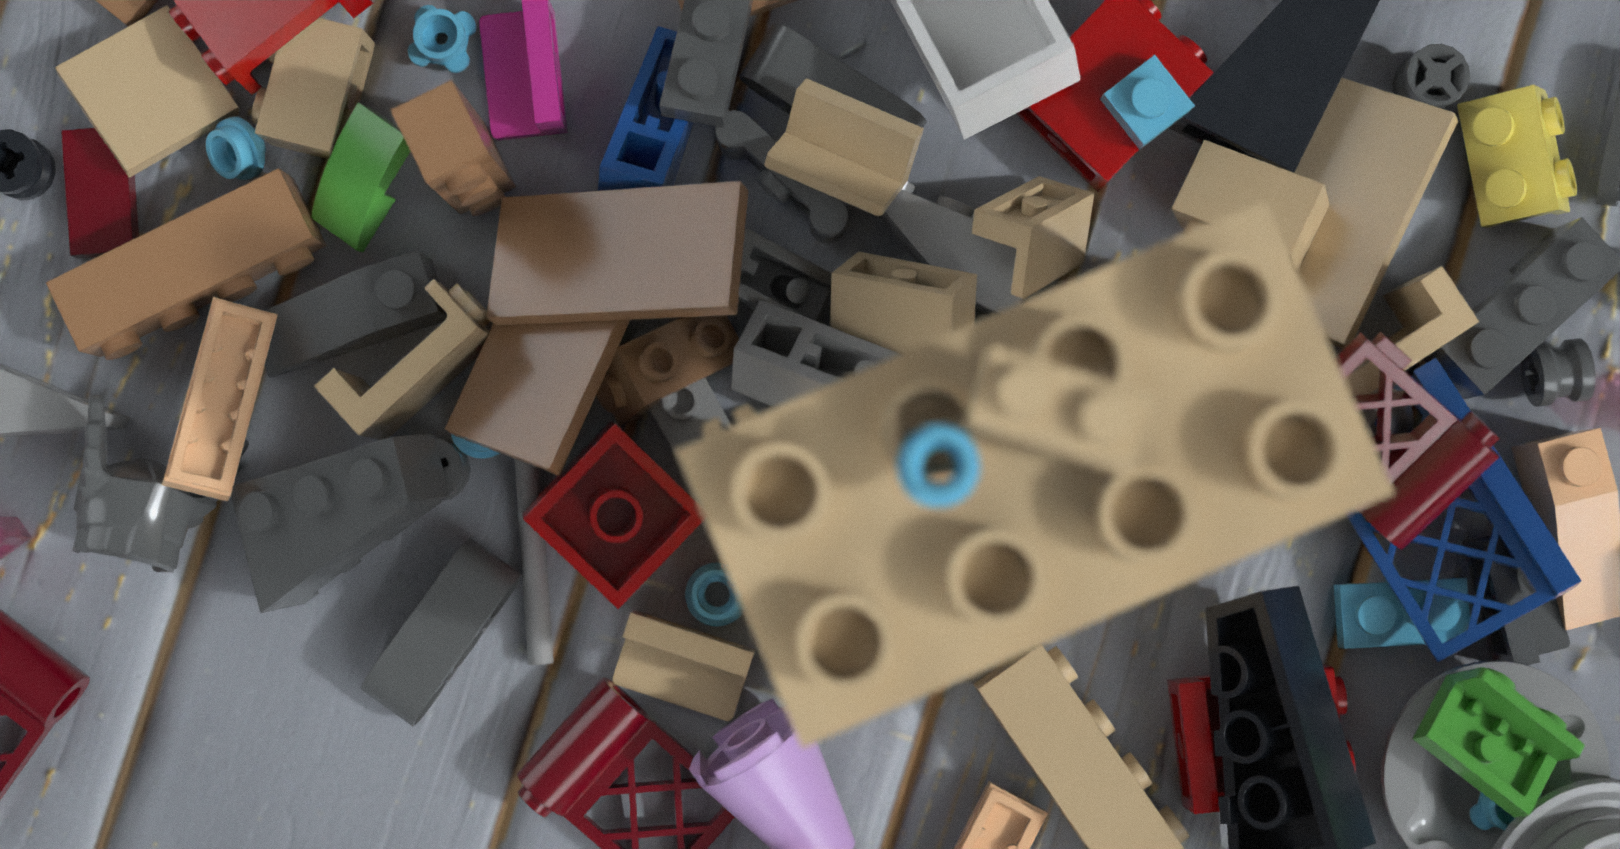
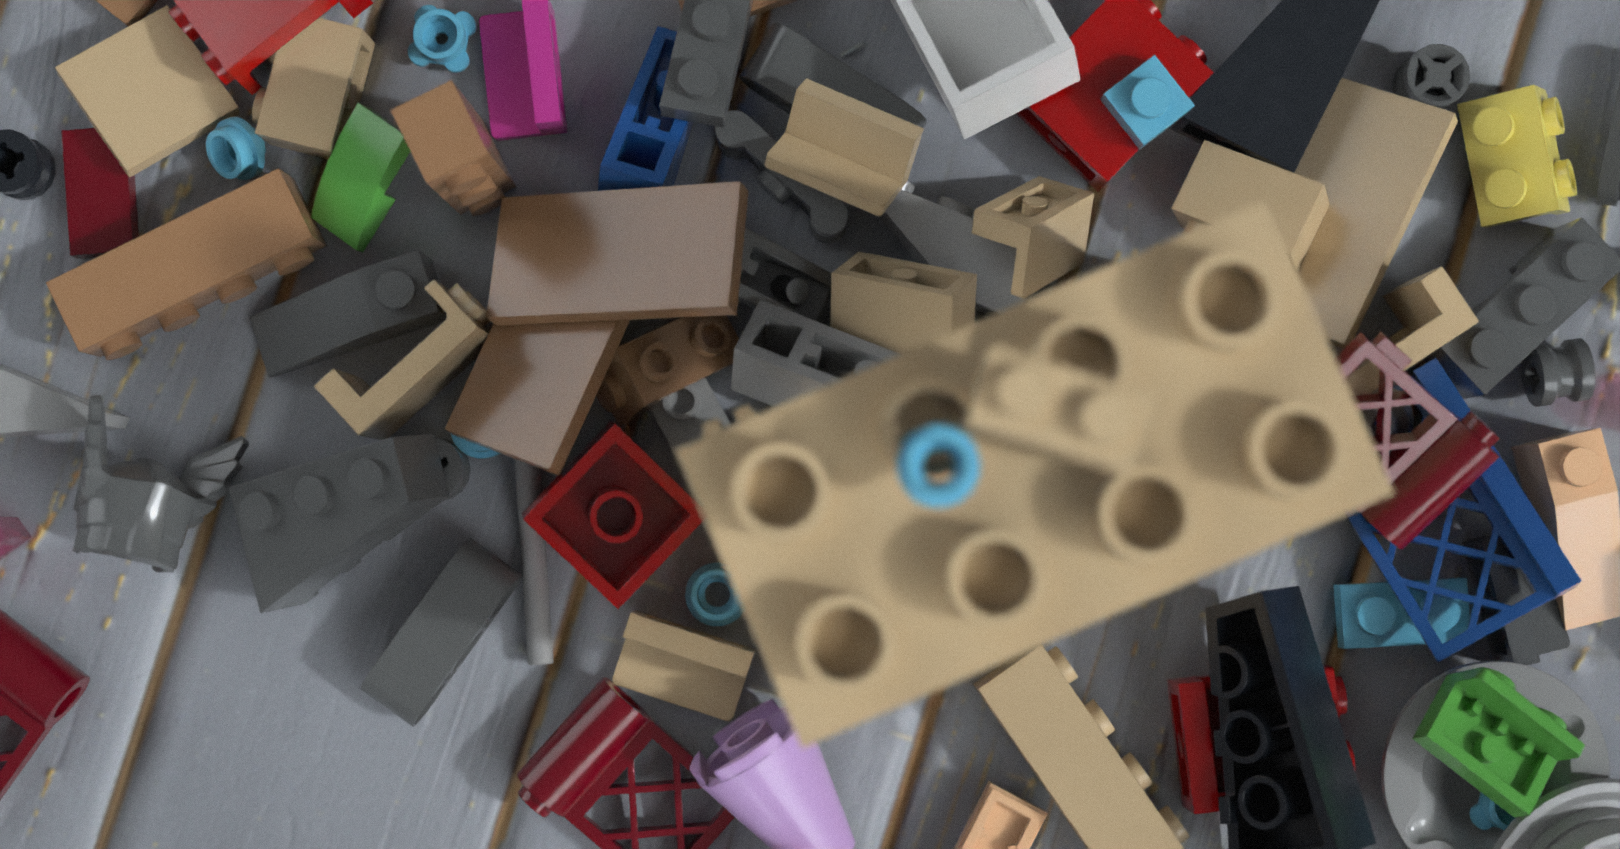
(220, 400): light nougat plate -> none

